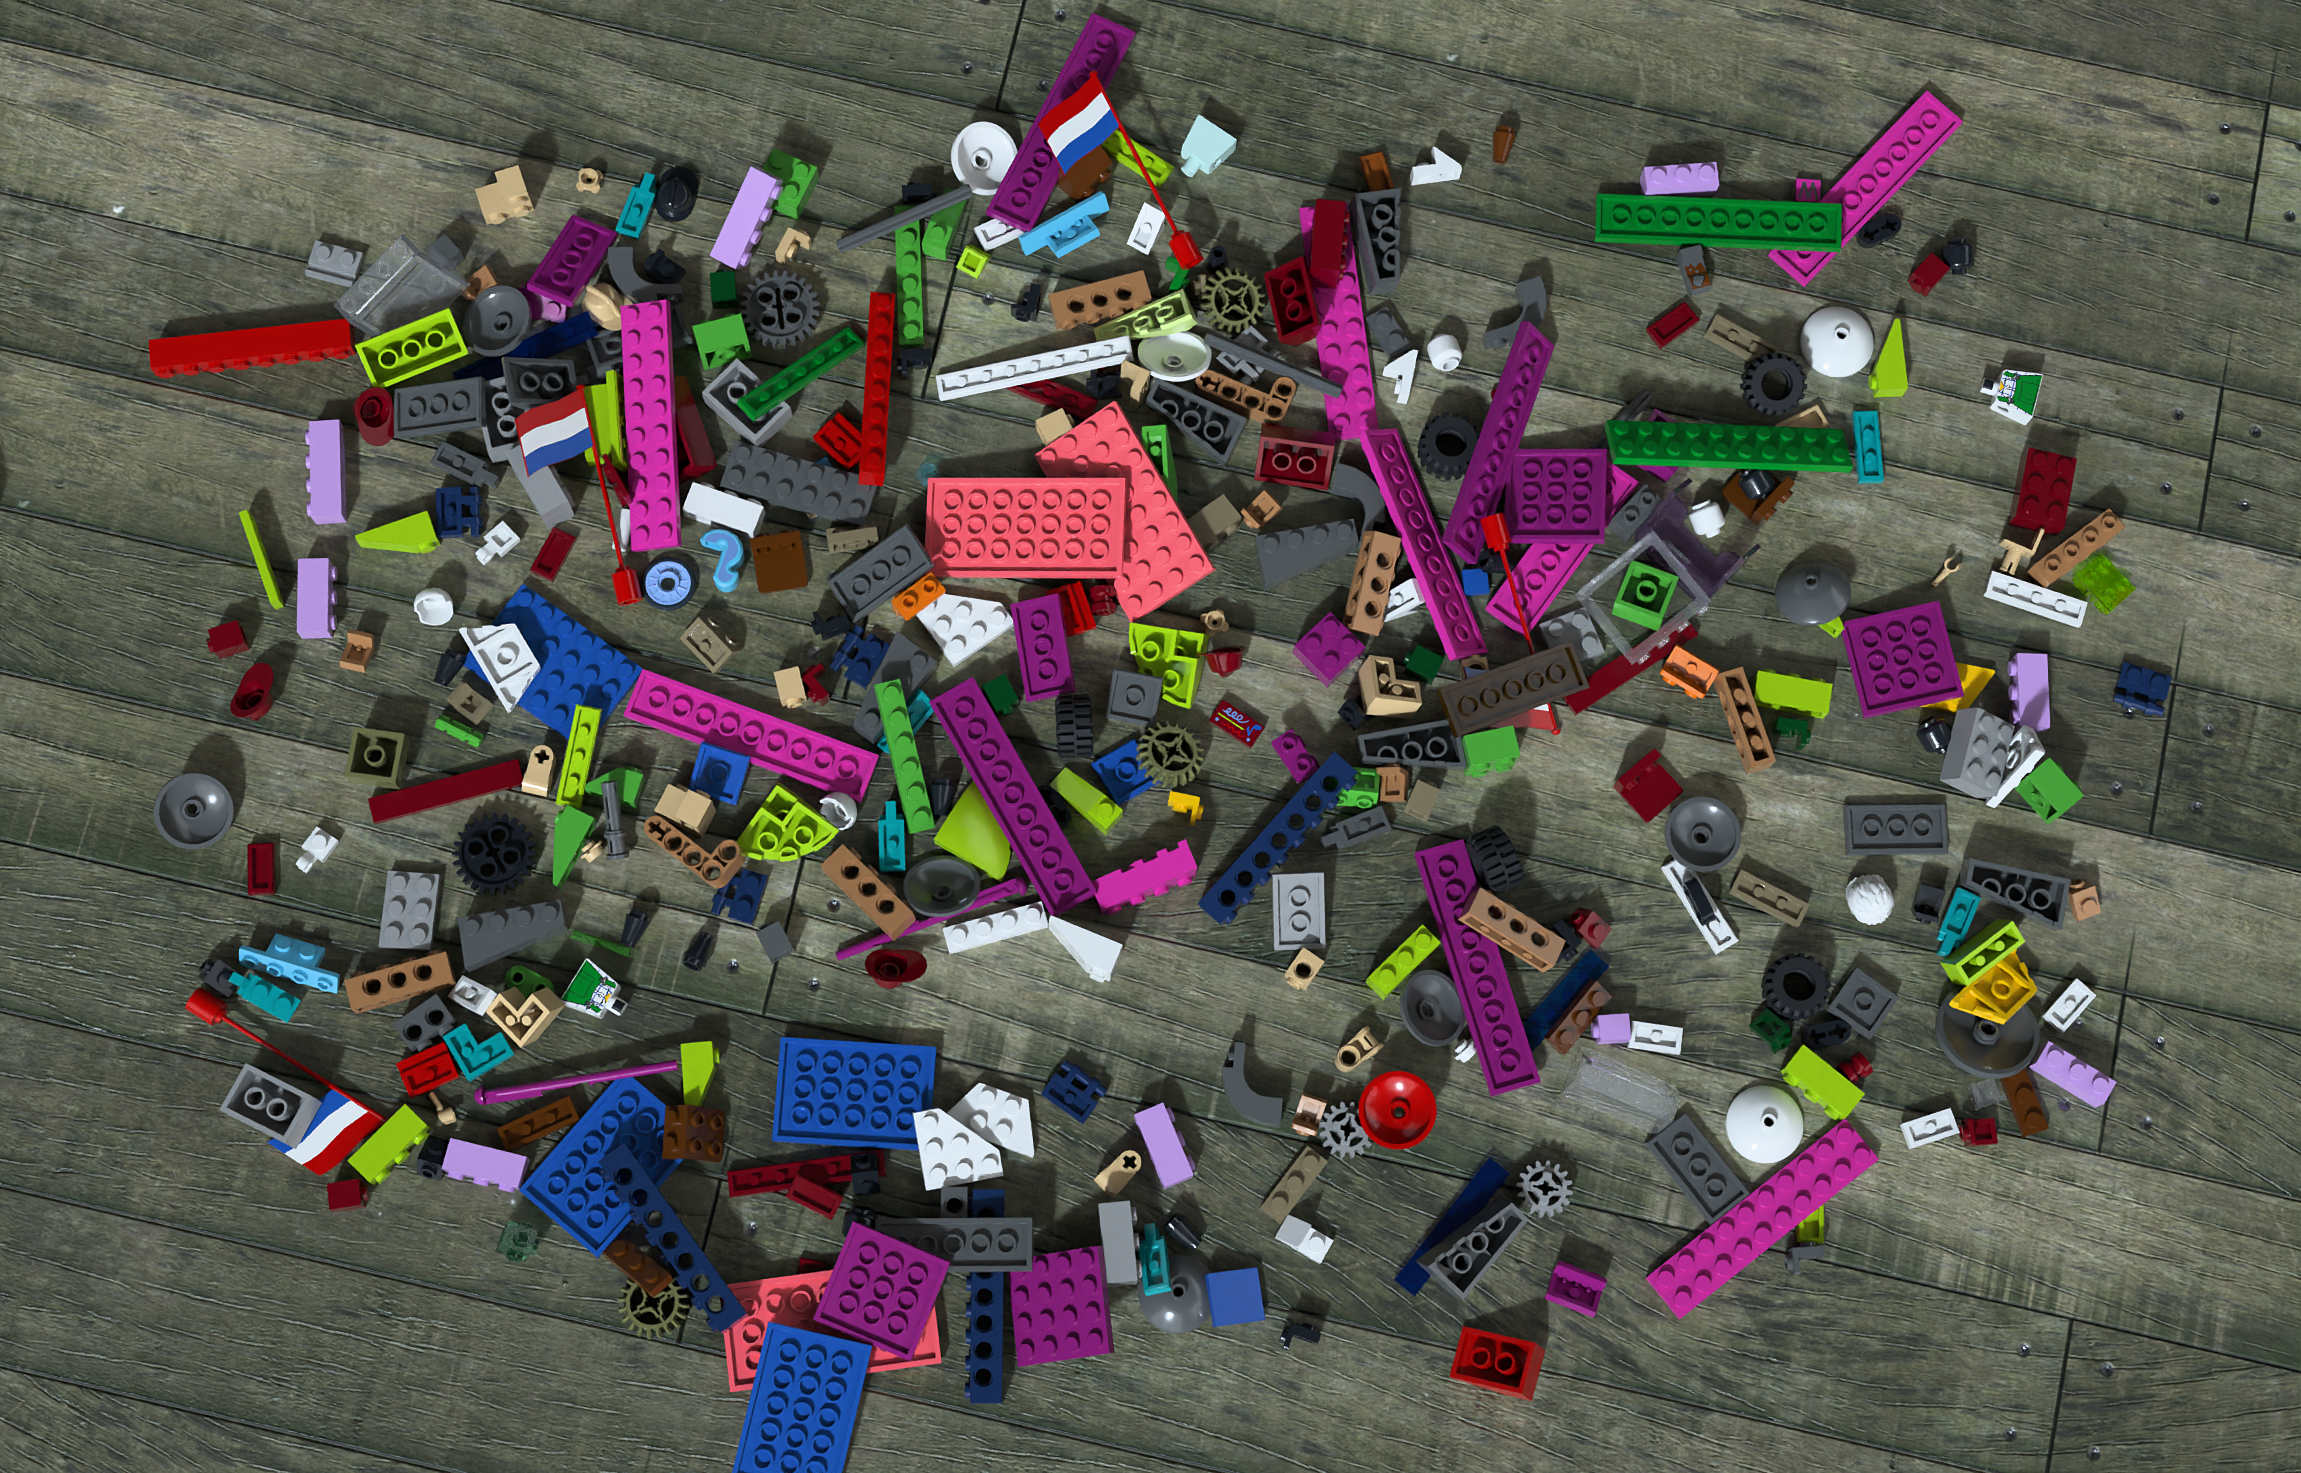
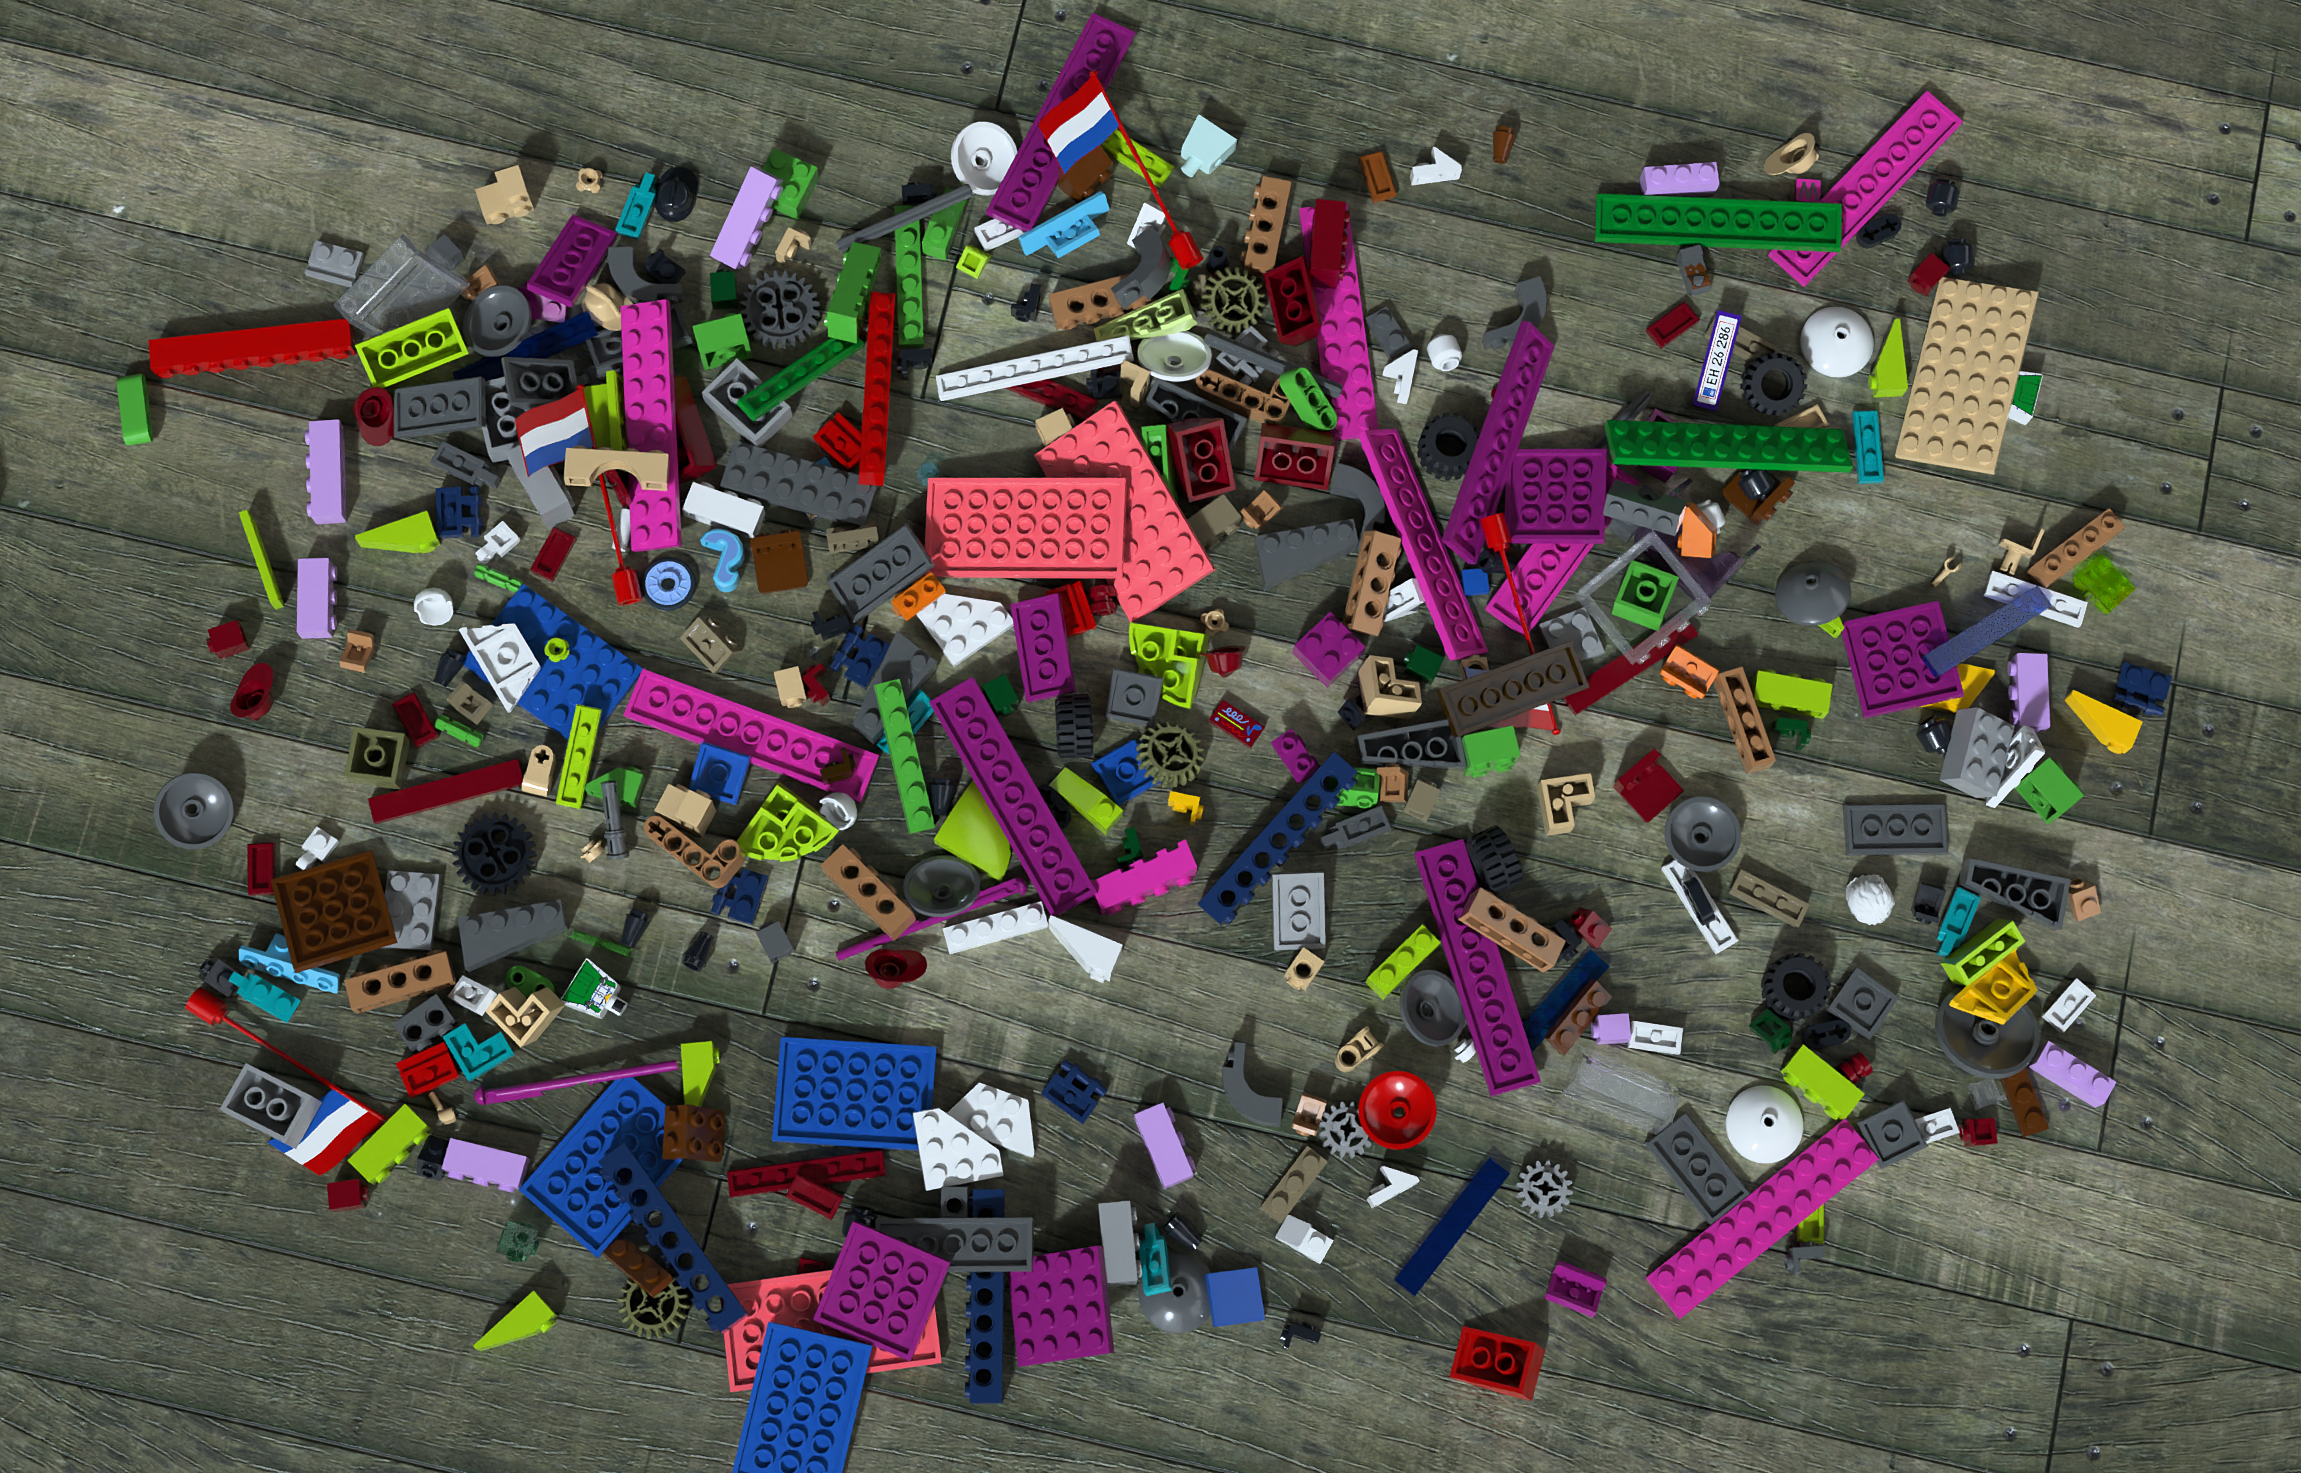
(134, 409): none -> bright green beam
(333, 911): none -> reddish brown plate
(415, 720): none -> dark red tile
(498, 578): none -> bright green axle
(523, 1321): none -> lime slope
(538, 1124): reddish brown plate -> none
(557, 643): none -> lime plate
(571, 835): bright green slope -> none
(586, 464): none -> tan arch
(836, 772): none -> dark brown bracket
(852, 292): none -> bright green wedge
(865, 1174): black bracket -> none
(891, 840): teal hinge -> none
(1115, 1176): tan piece -> none
(1132, 845): none -> dark green bracket
(1151, 272): none -> dark grey arch
(1201, 457): none -> dark red slope
(1272, 191): none -> medium nougat brick
(1308, 399): none -> bright green beam
(1377, 234): dark grey wedge -> none
(1397, 1183): none -> white slope
(1473, 1248): dark grey wedge -> none
(1559, 796): none -> tan brick
(1659, 515): none -> dark grey arch
(1697, 534): none -> orange slope
(1717, 360): none -> tile
(1793, 157): none -> tan piece
(1892, 1134): none -> dark grey tile
(1942, 197): none -> black head
(1967, 375): none -> tan plate
(1986, 632): none -> clear blue tile
(2042, 491): dark red brick -> none
(2106, 723): none -> yellow slope

